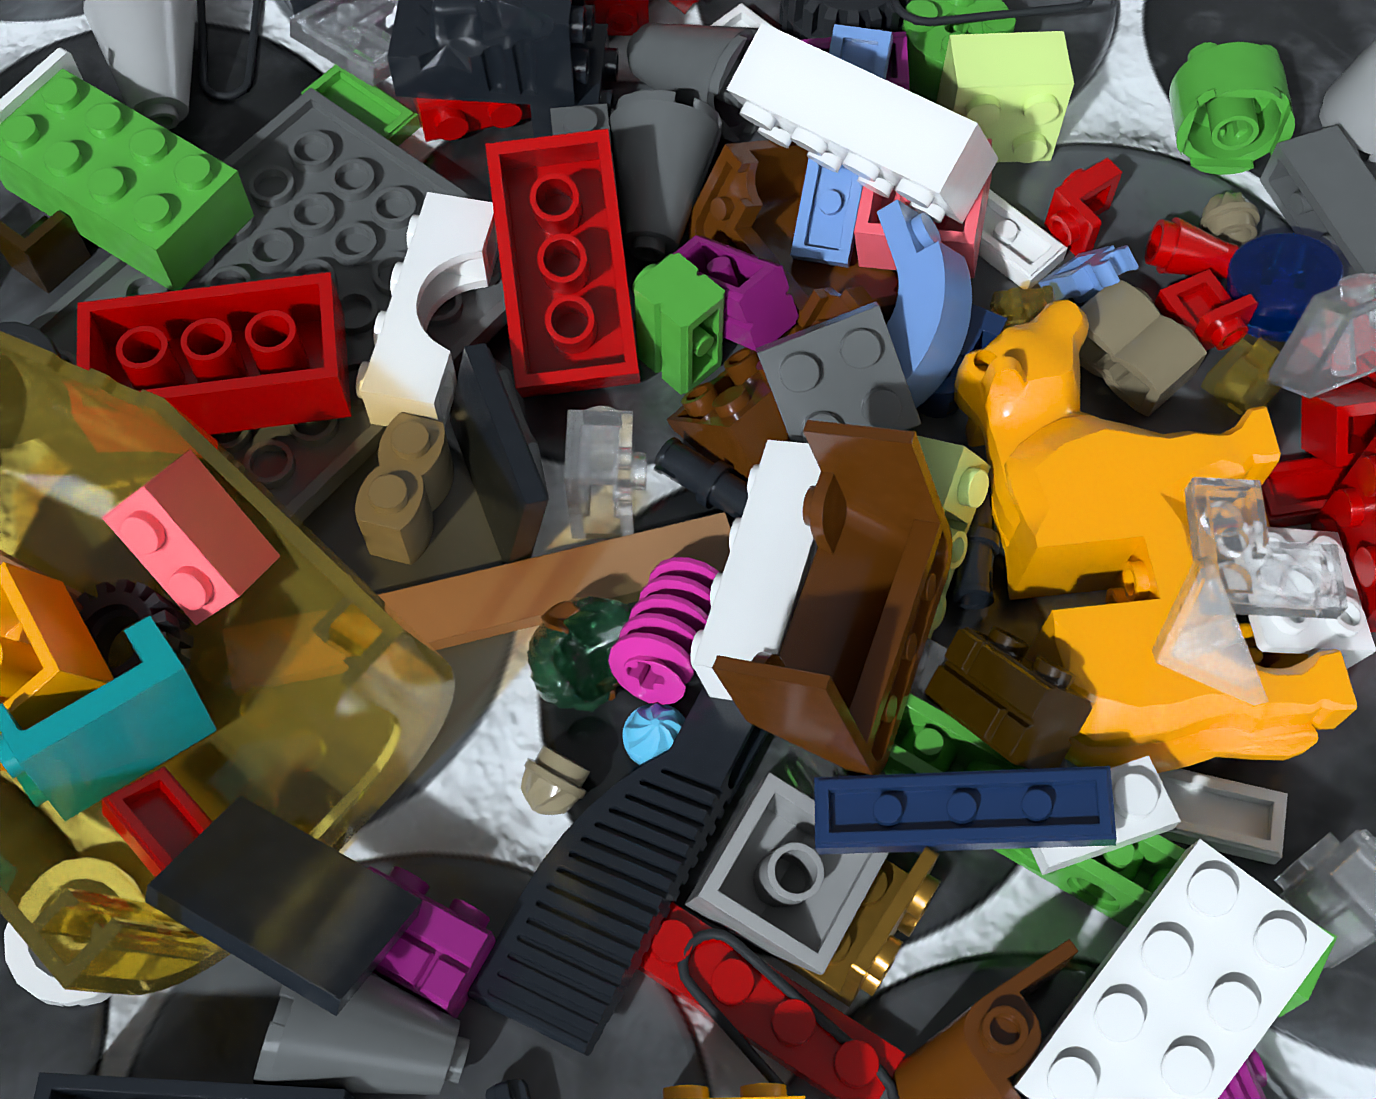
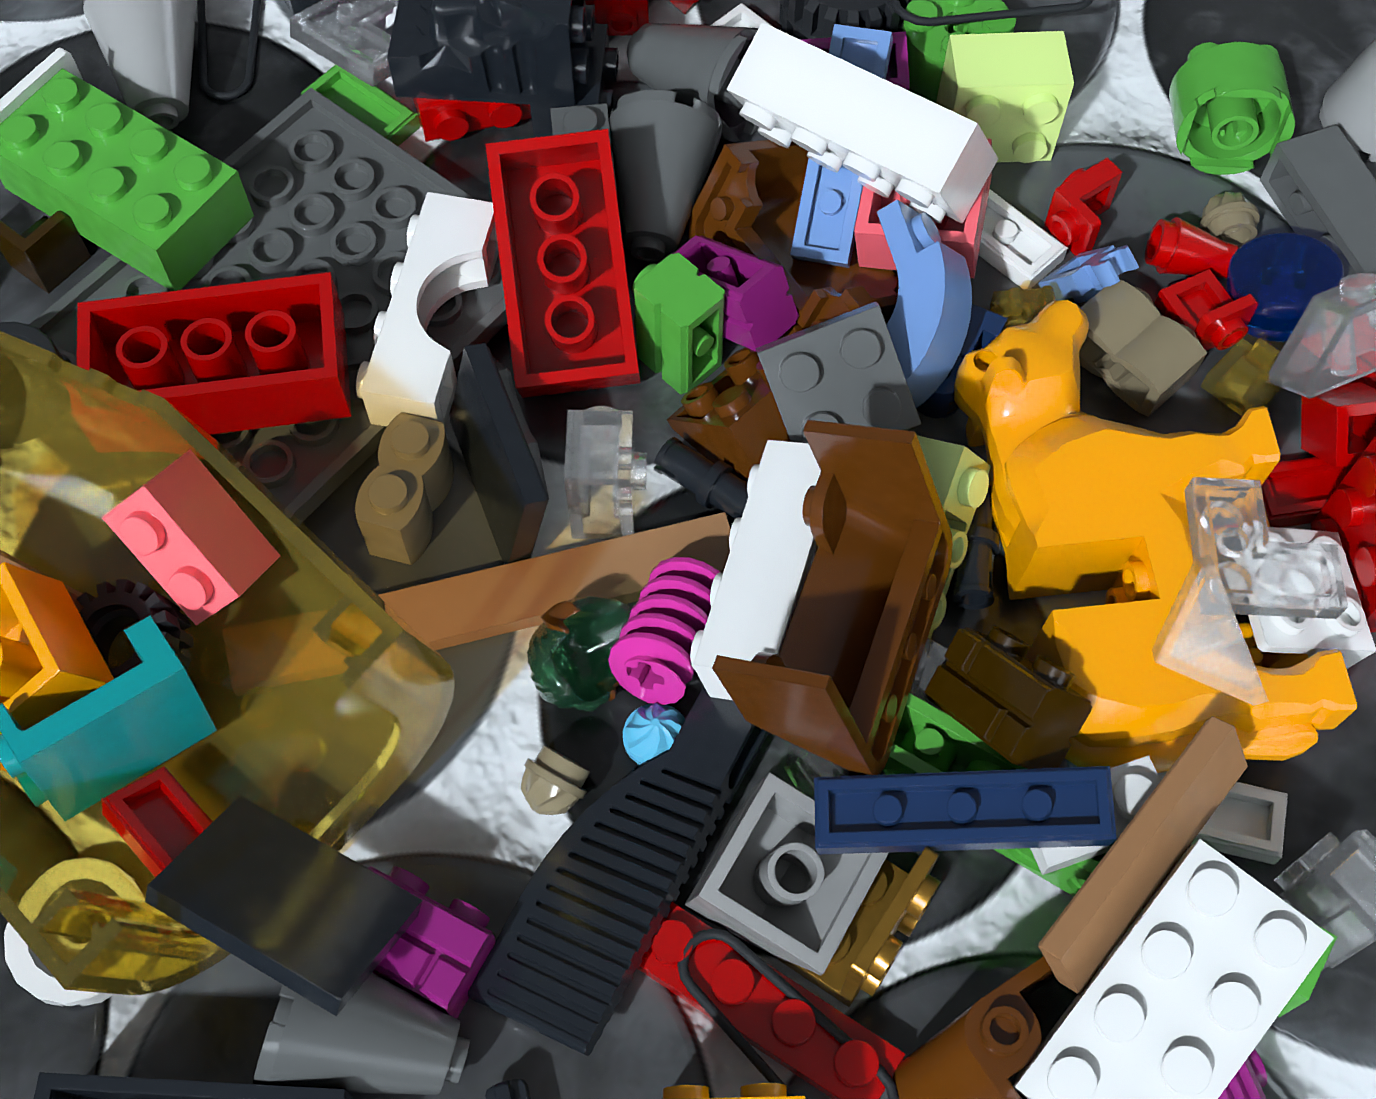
(1143, 855): none -> medium nougat tile

